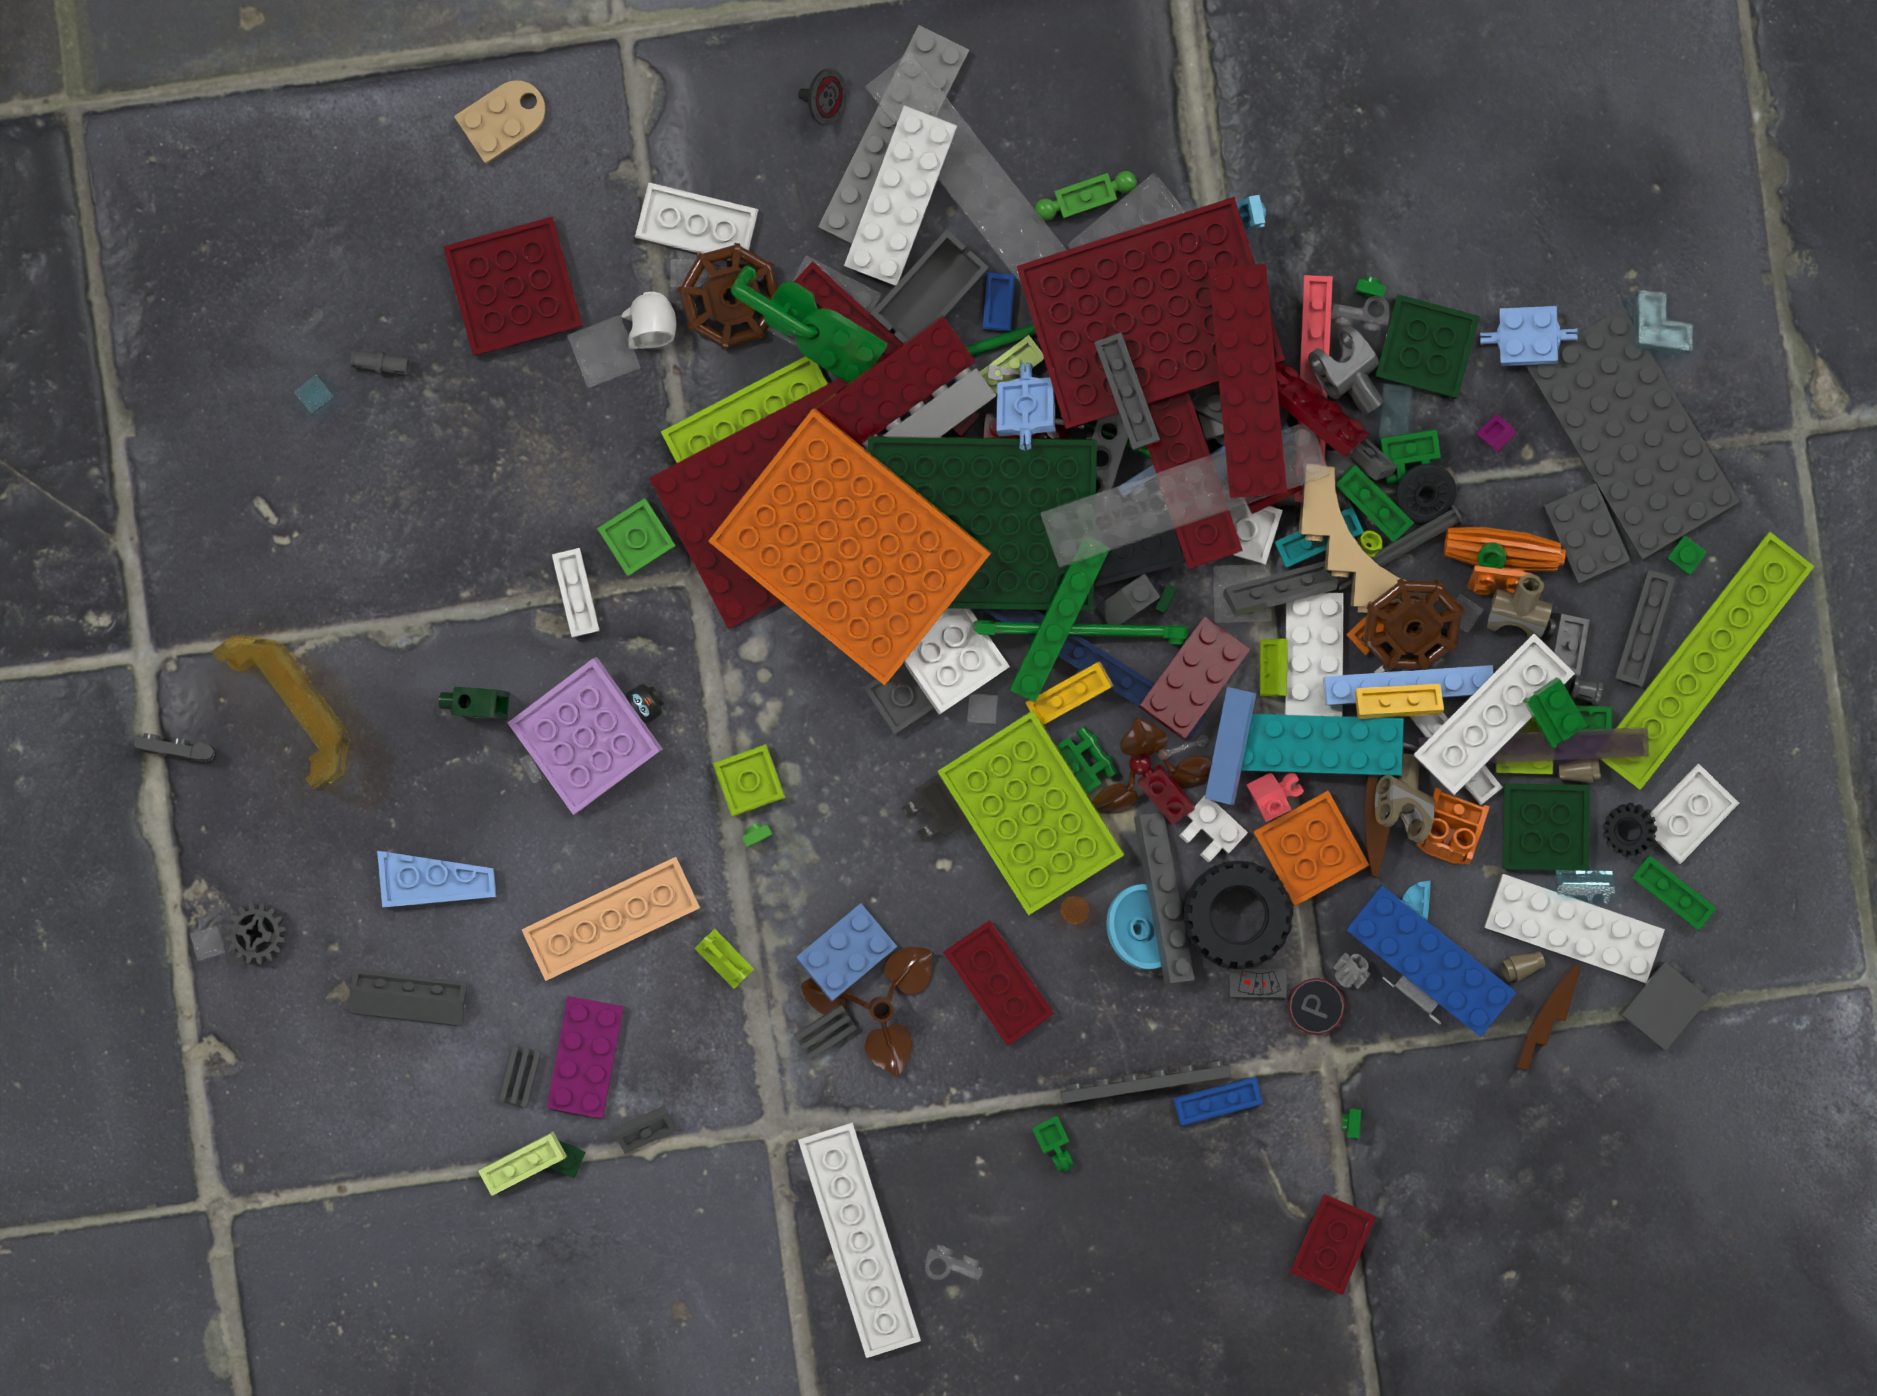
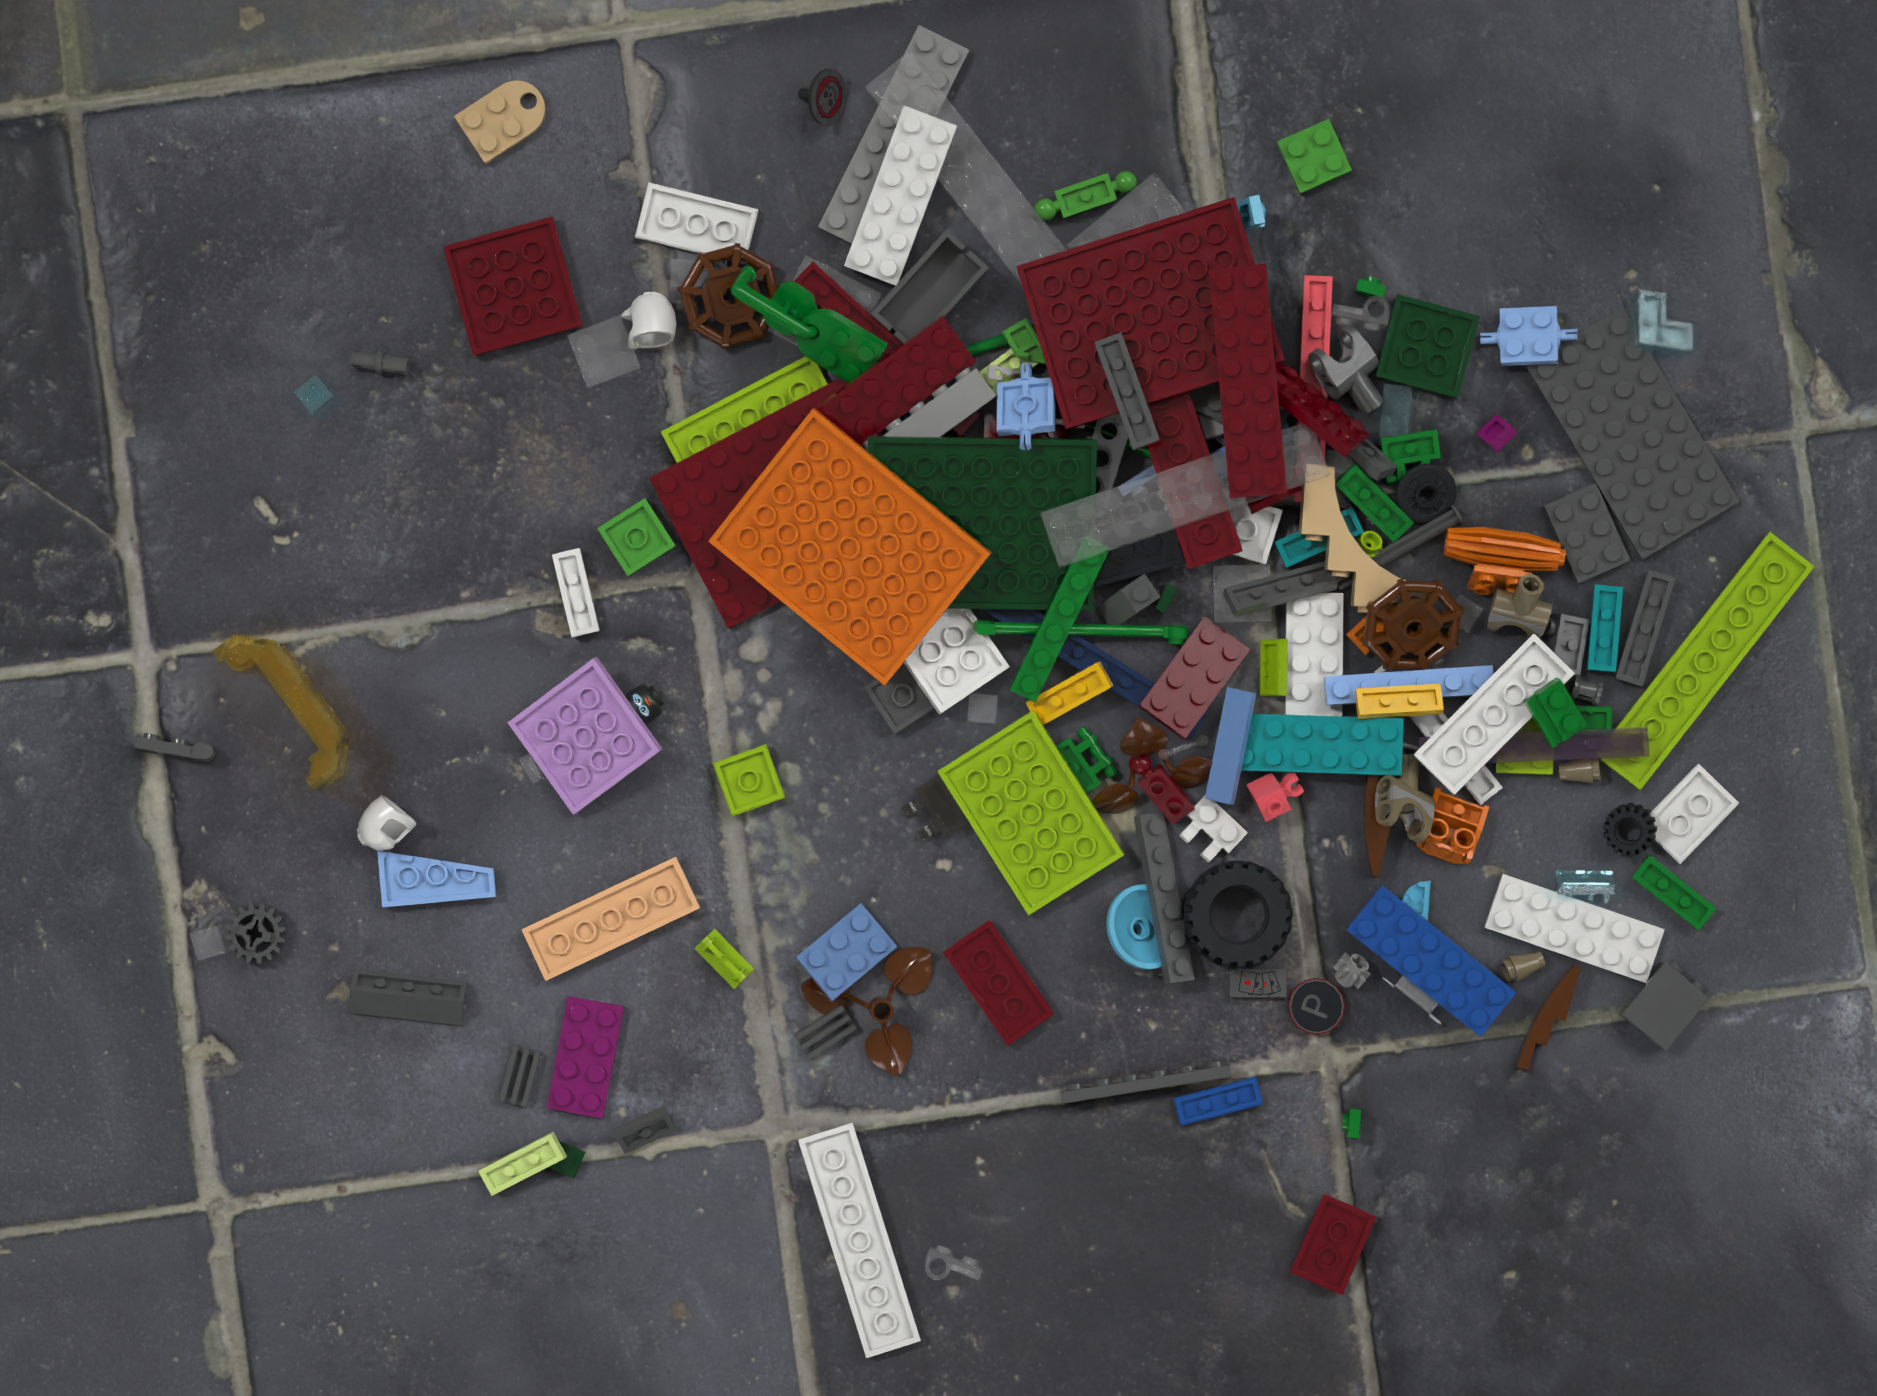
(383, 824): none -> white piece
(484, 702): dark green torso -> none
(756, 833): bright green plate -> none
(998, 302): blue tile -> none
(1024, 341): none -> bright green tile
(1052, 1136): green plate -> none
(1074, 910): clear orange plate -> none
(1311, 848): orange plate -> none
(1314, 156): none -> bright green plate
(1492, 555): green tile -> none
(1546, 827): dark green plate -> none
(1604, 628): none -> teal plate
(1686, 555): green plate -> none

